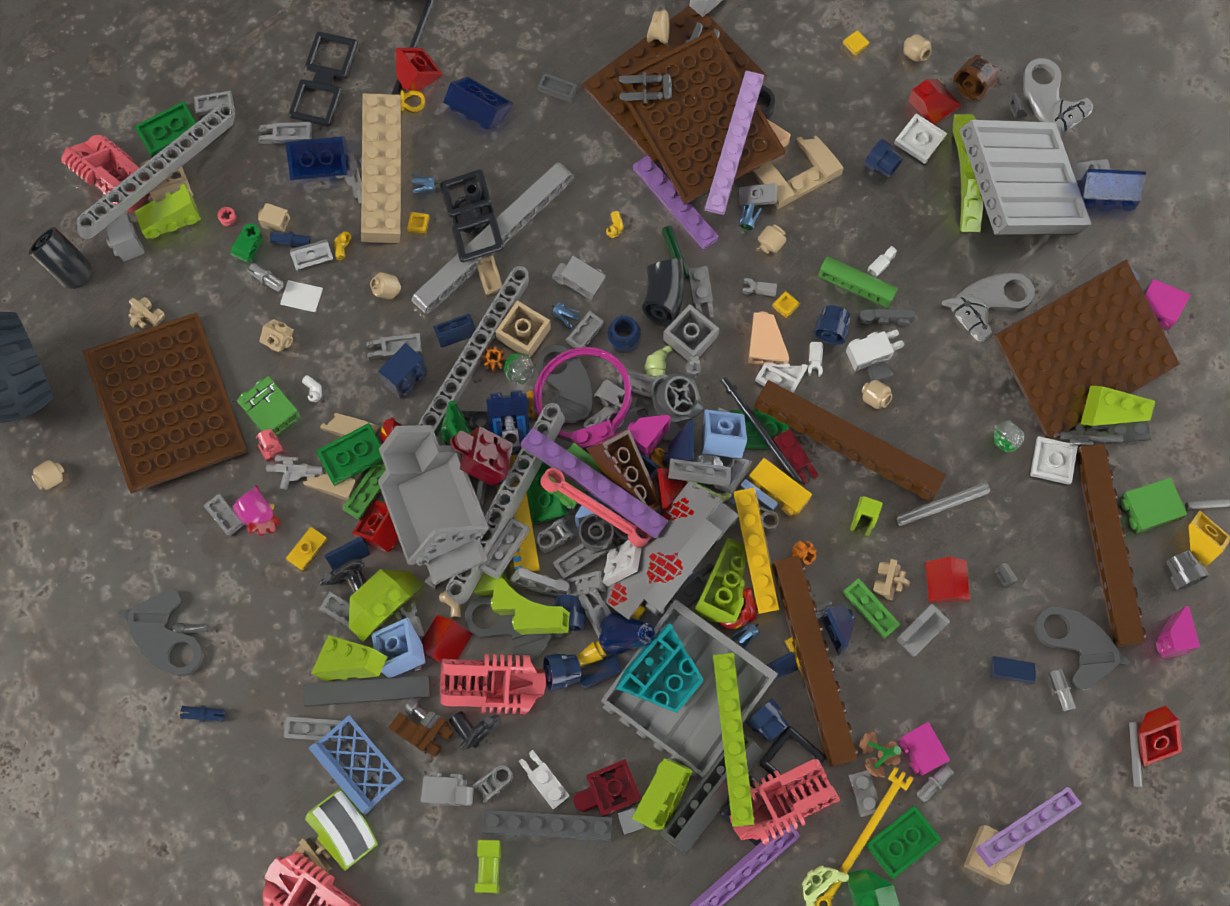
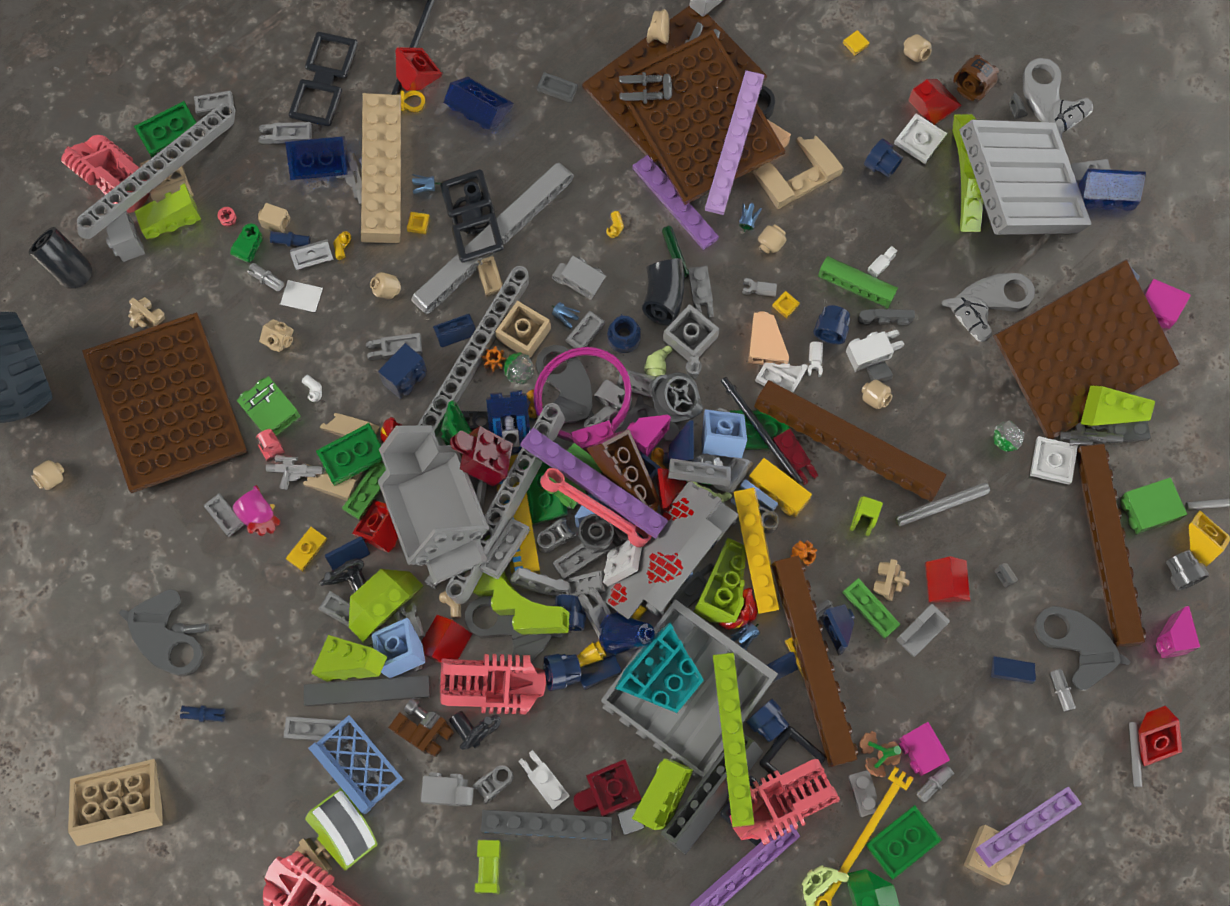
(114, 803): none -> tan slope
(758, 194): light grey plate -> none

